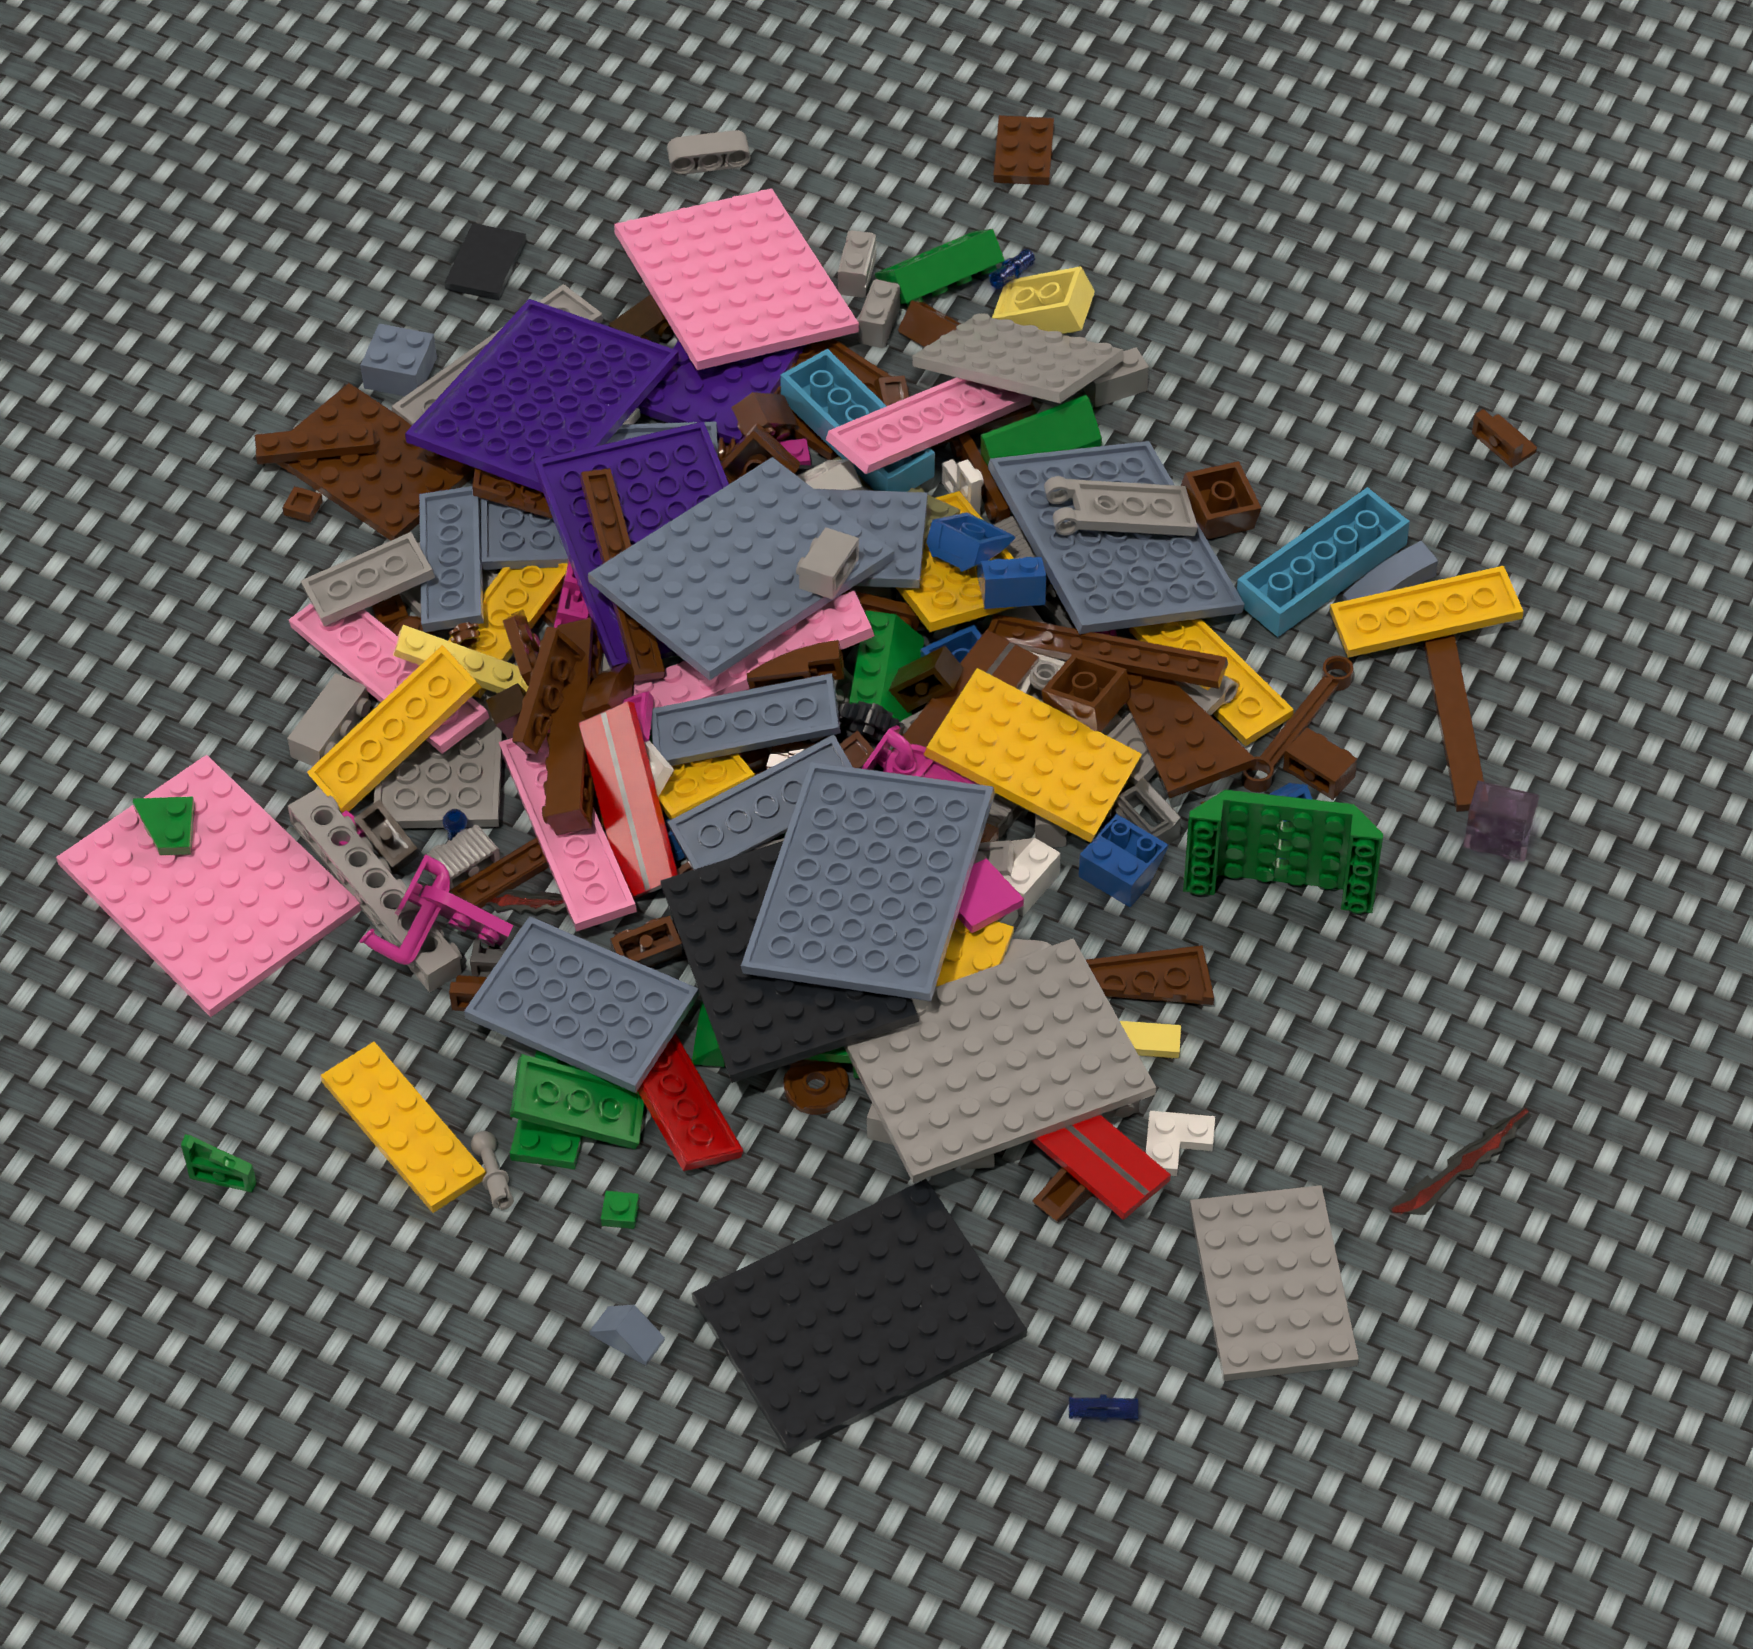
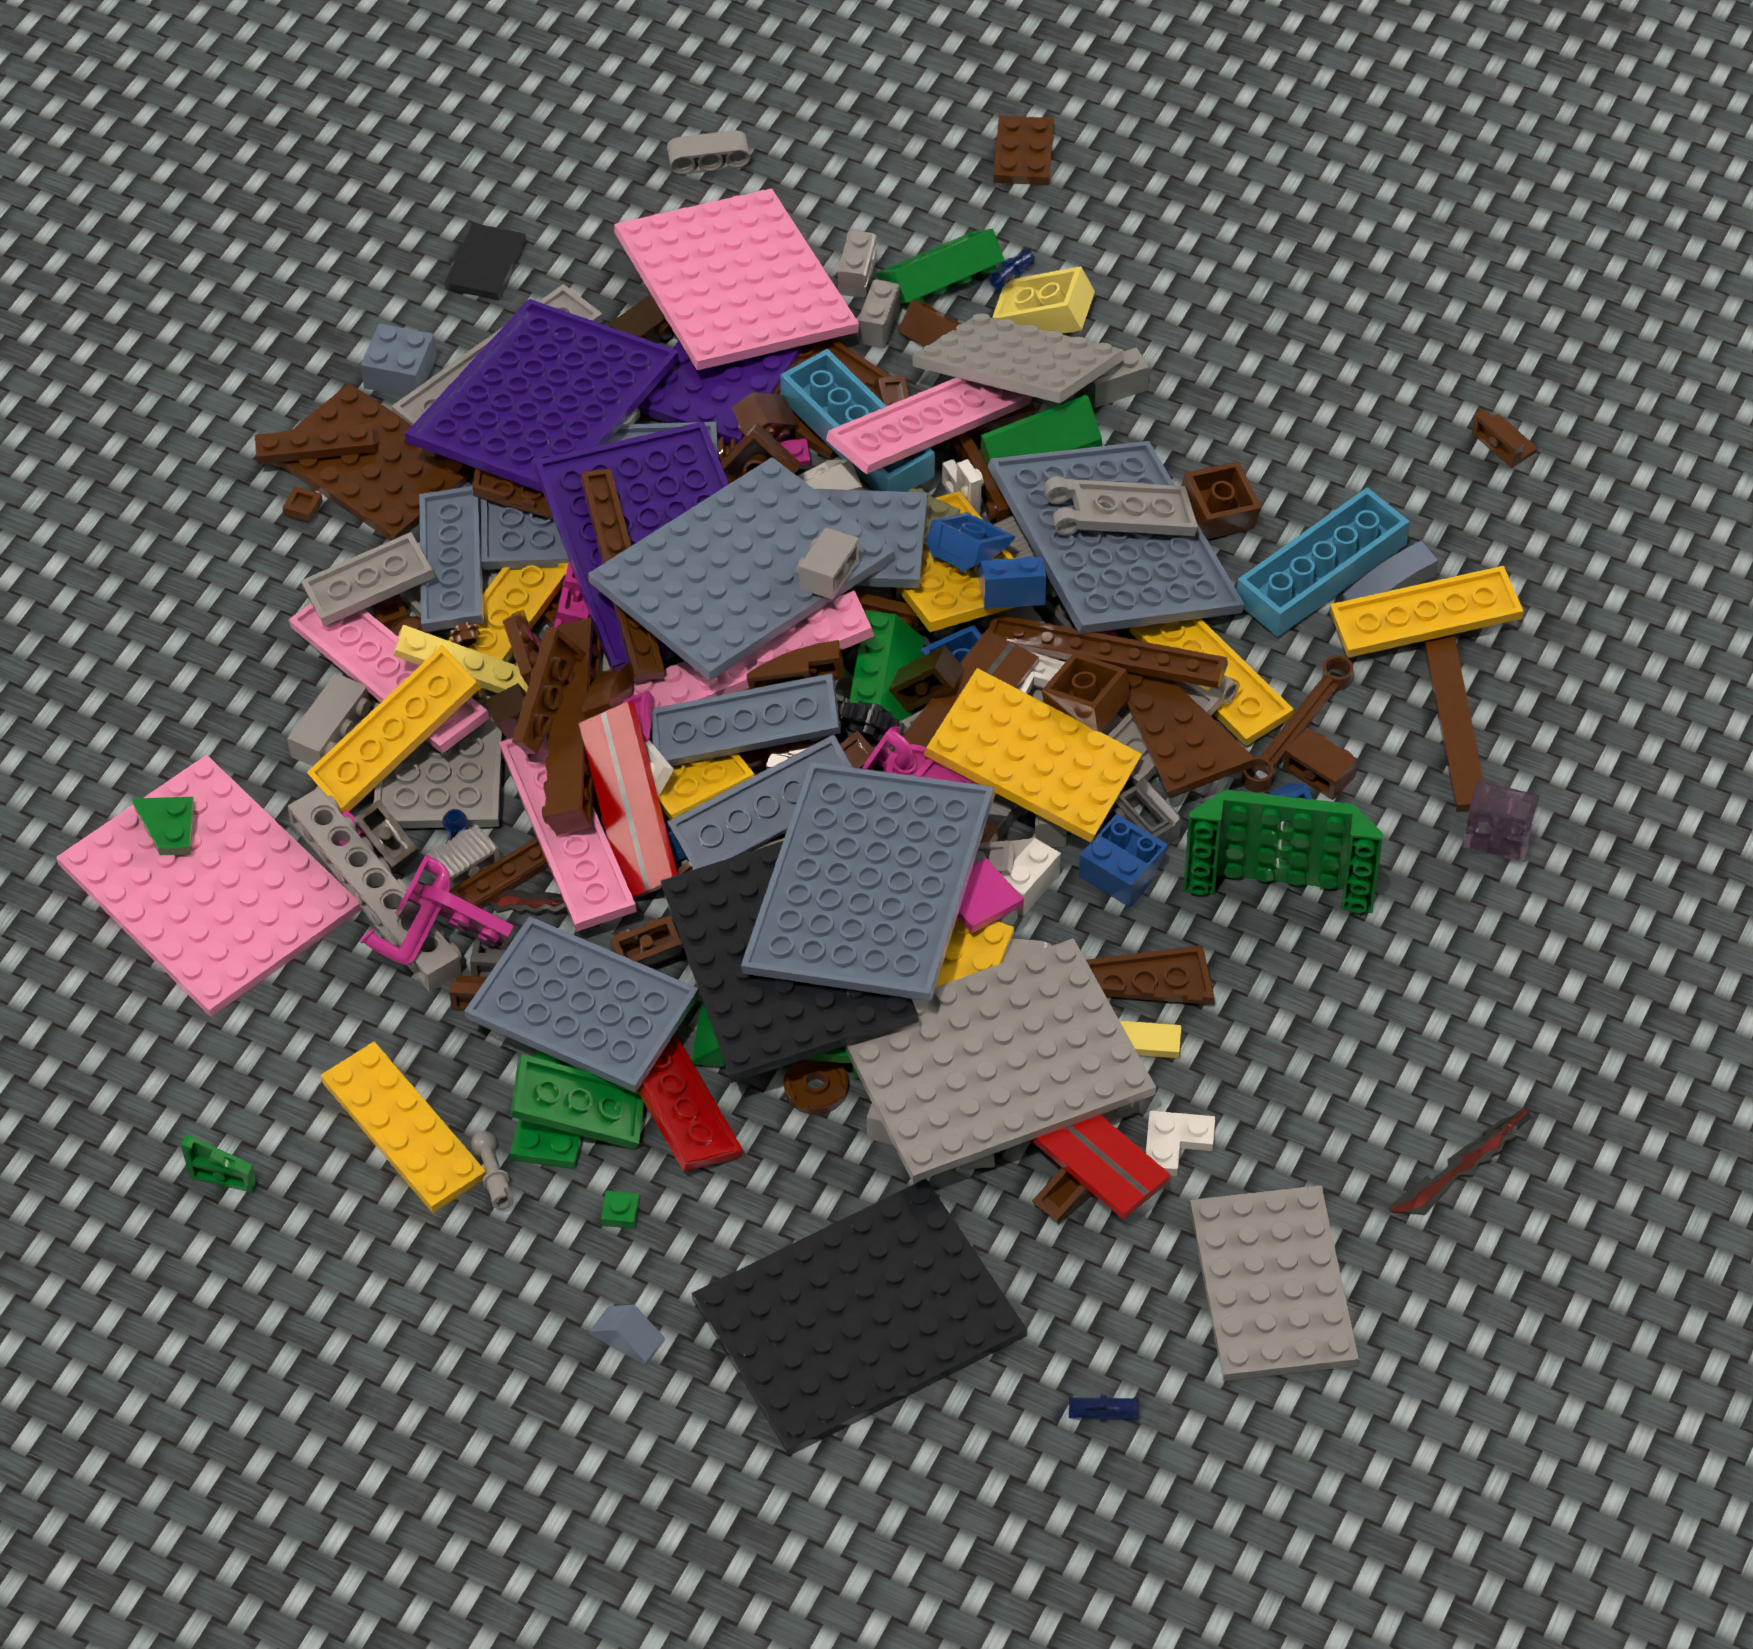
(1042, 674): light grey plate -> none

